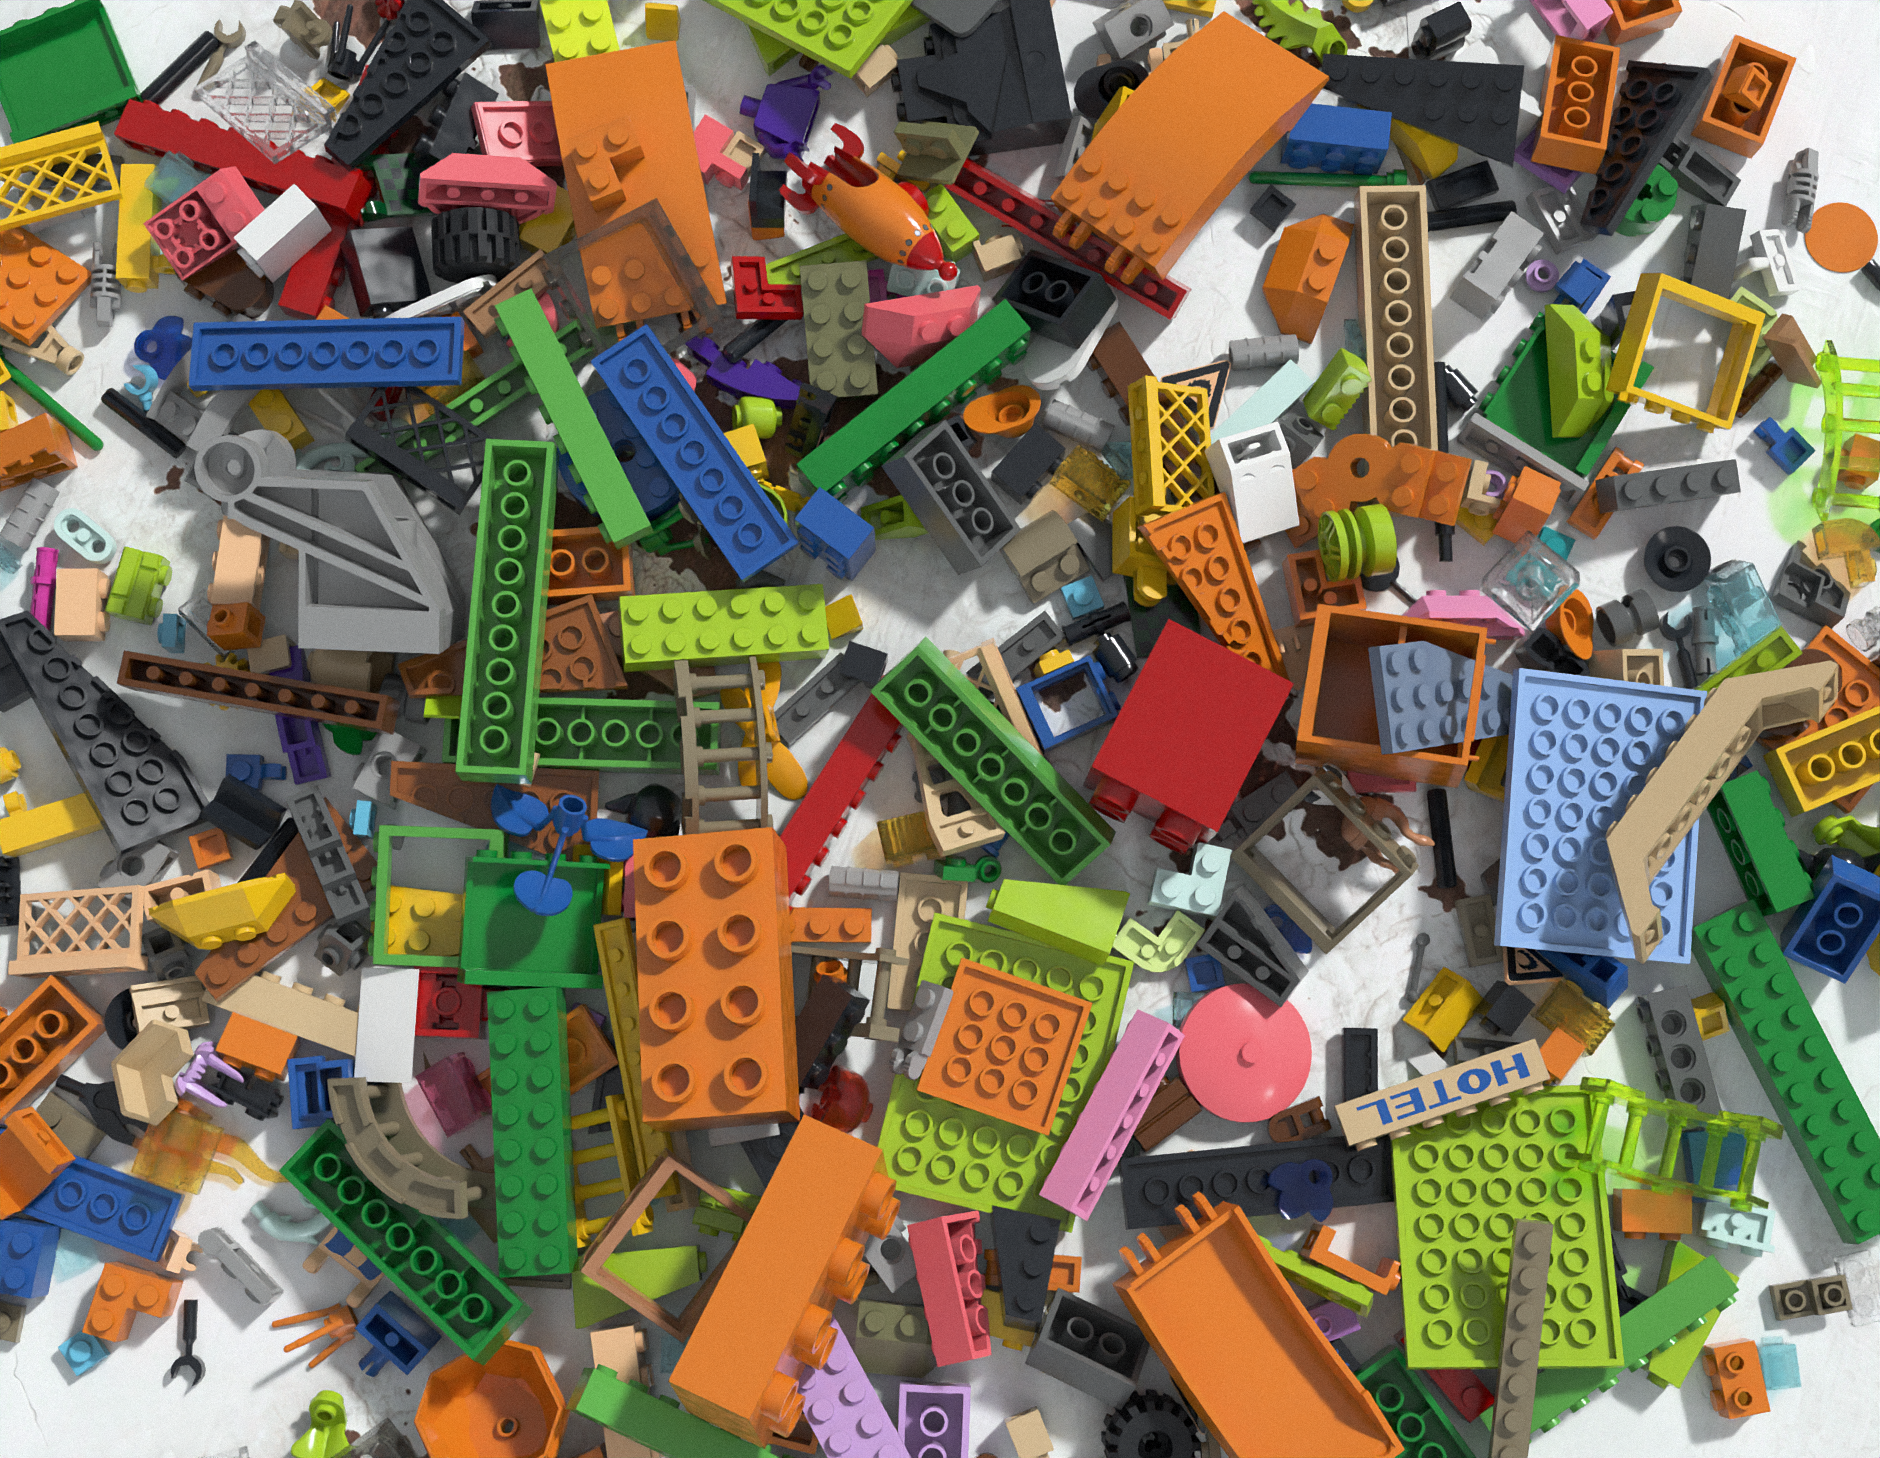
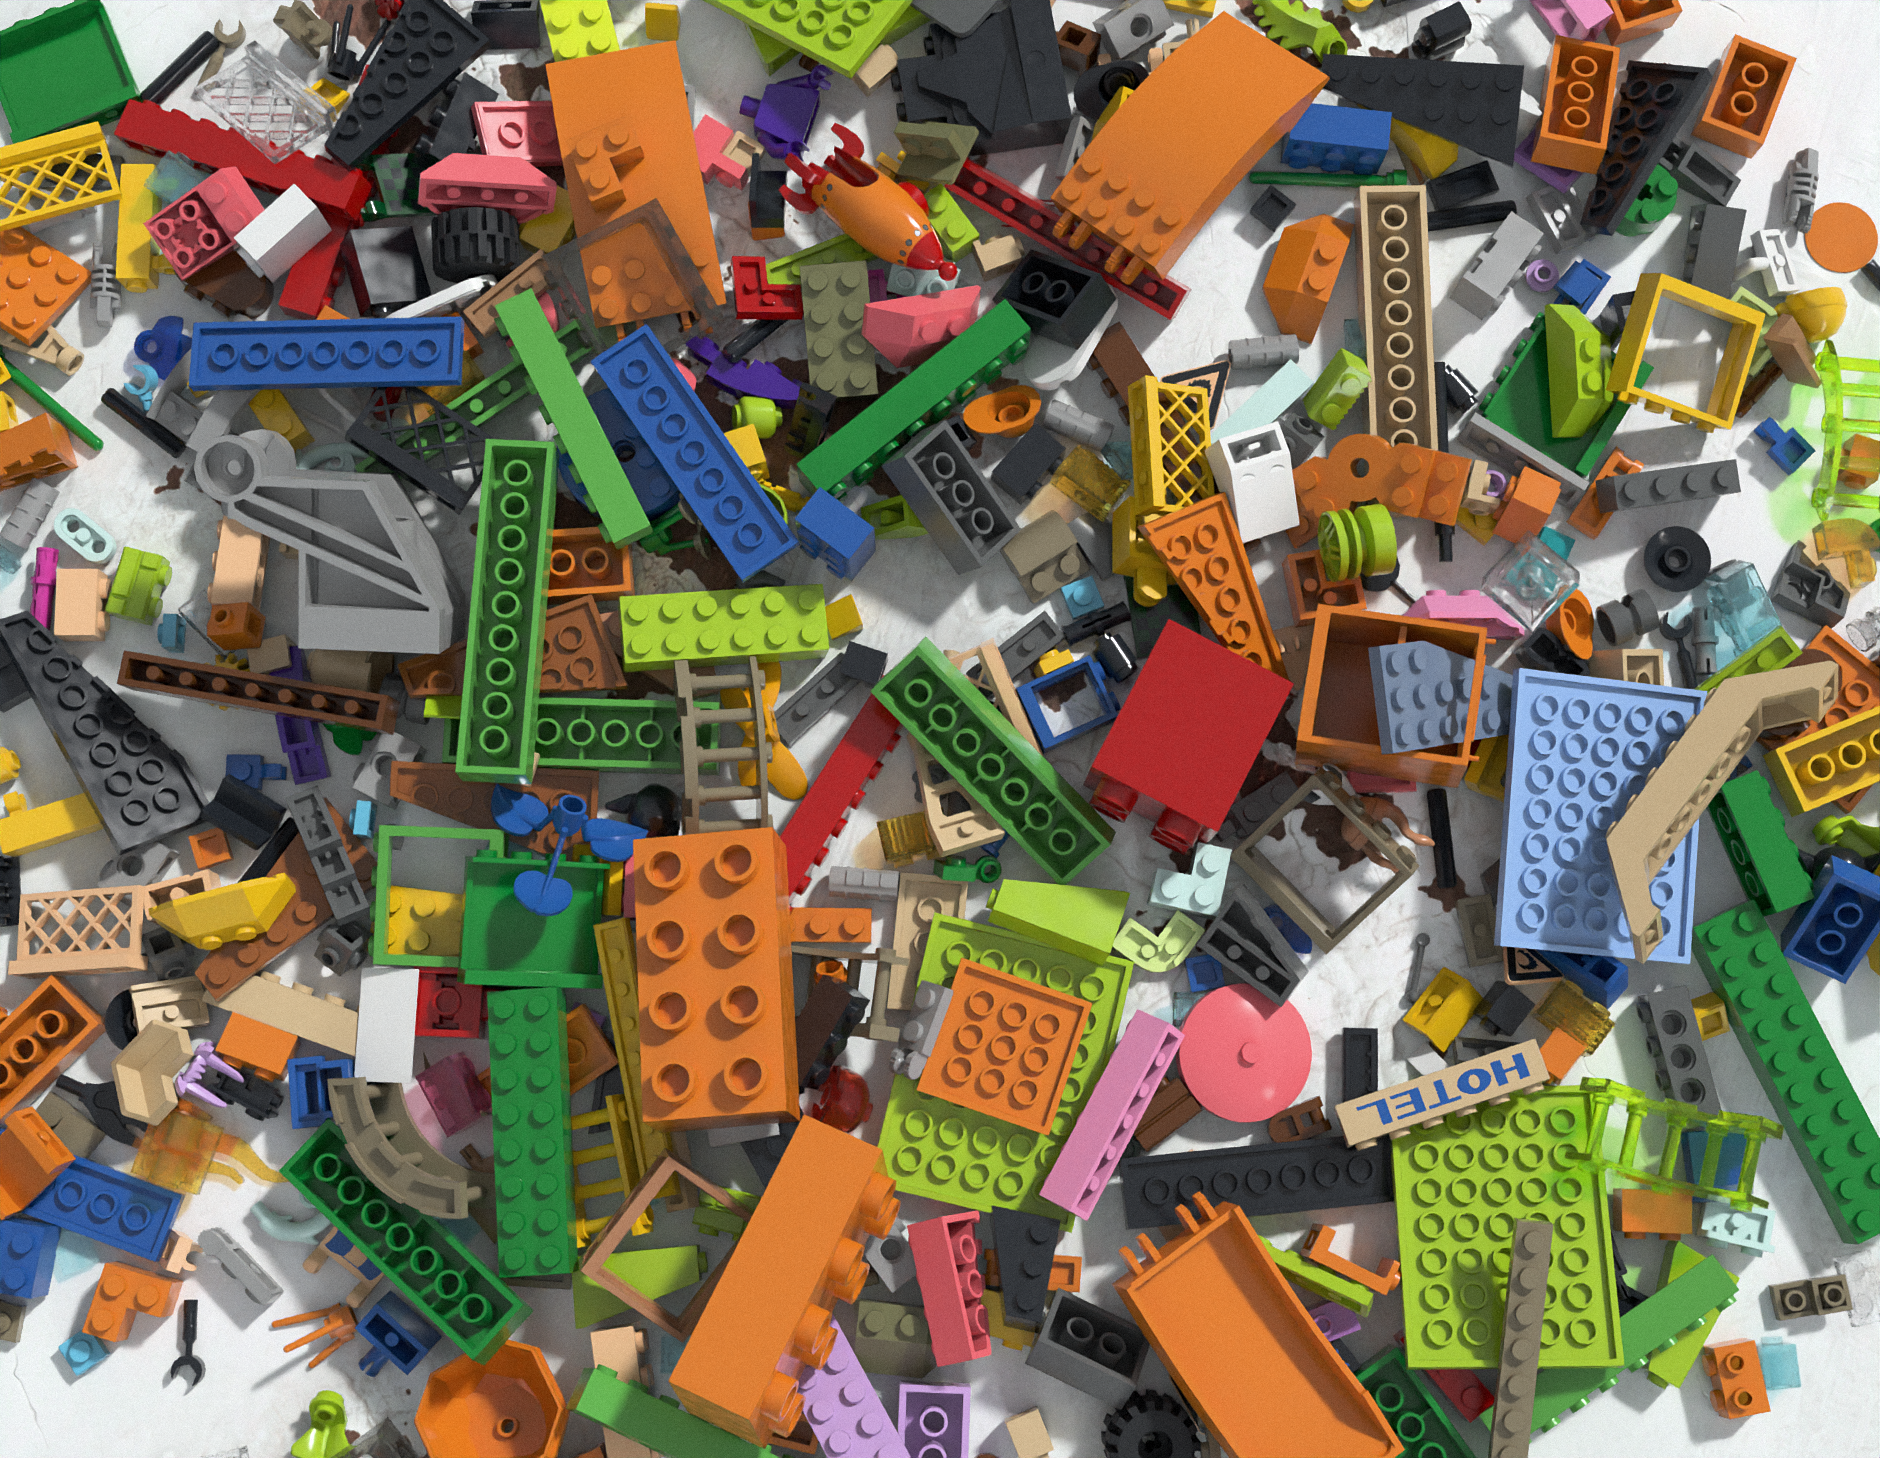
(1078, 46): none -> reddish brown brick
(1299, 1193): clear blue plate -> none
(1747, 87): orange slope -> none
(1816, 312): none -> yellow piece

